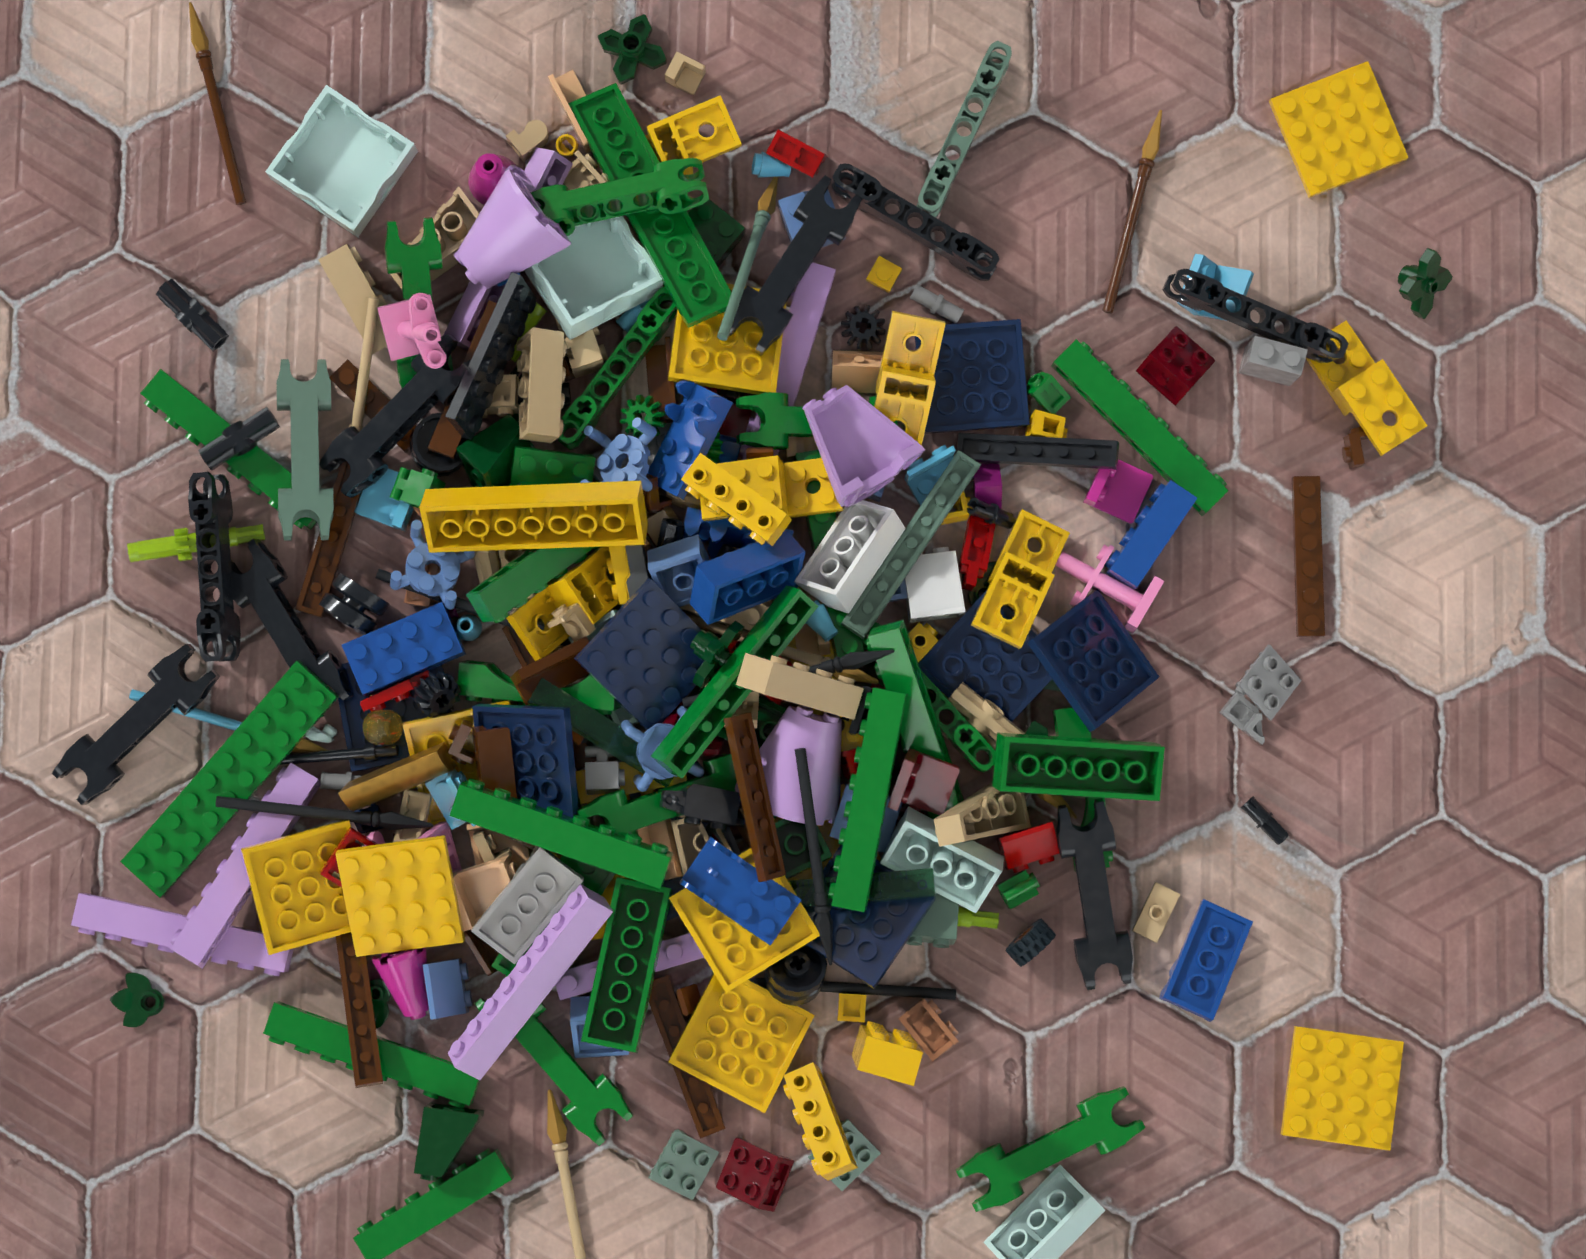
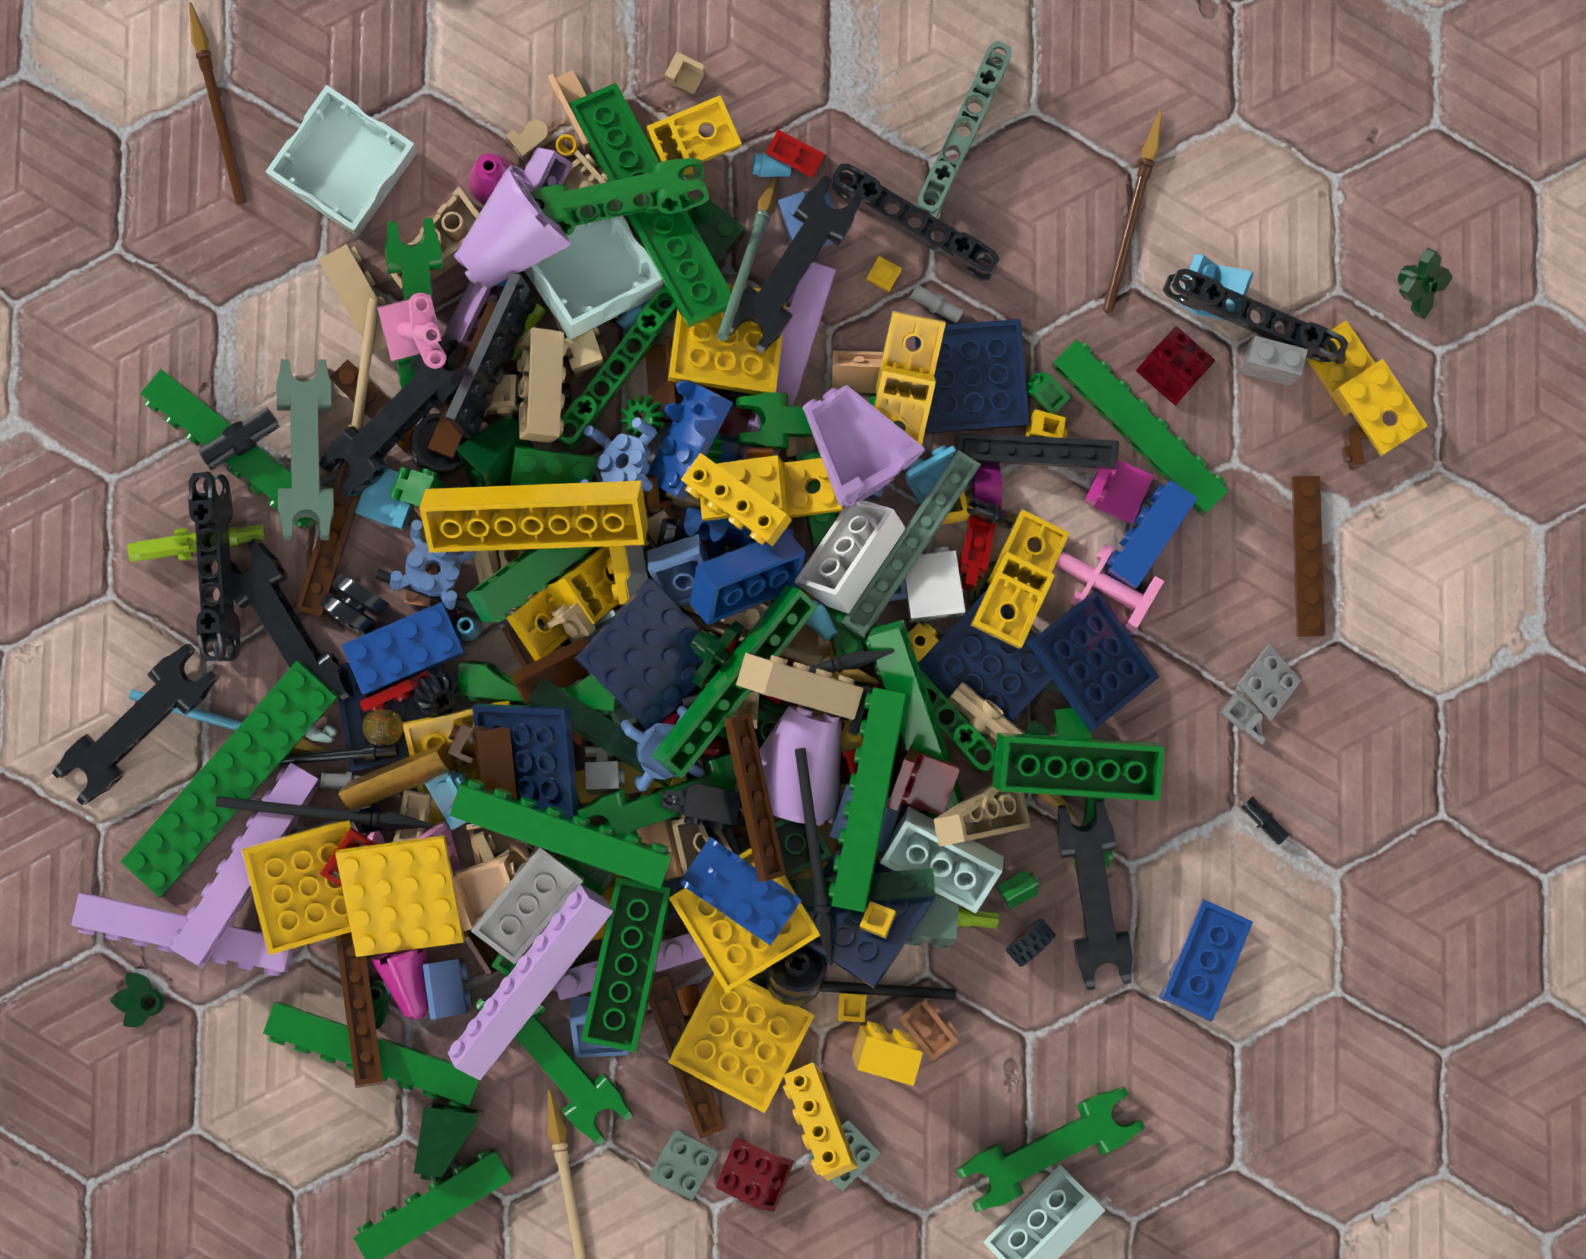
(192, 314): black piece -> none
(644, 53): dark green plant -> none
(857, 320): black gear -> none
(877, 919): none -> yellow plate
(1029, 846): red slope -> none
(1155, 912): tan plate -> none
(1338, 129): yellow plate -> none
(1342, 1088): yellow plate -> none

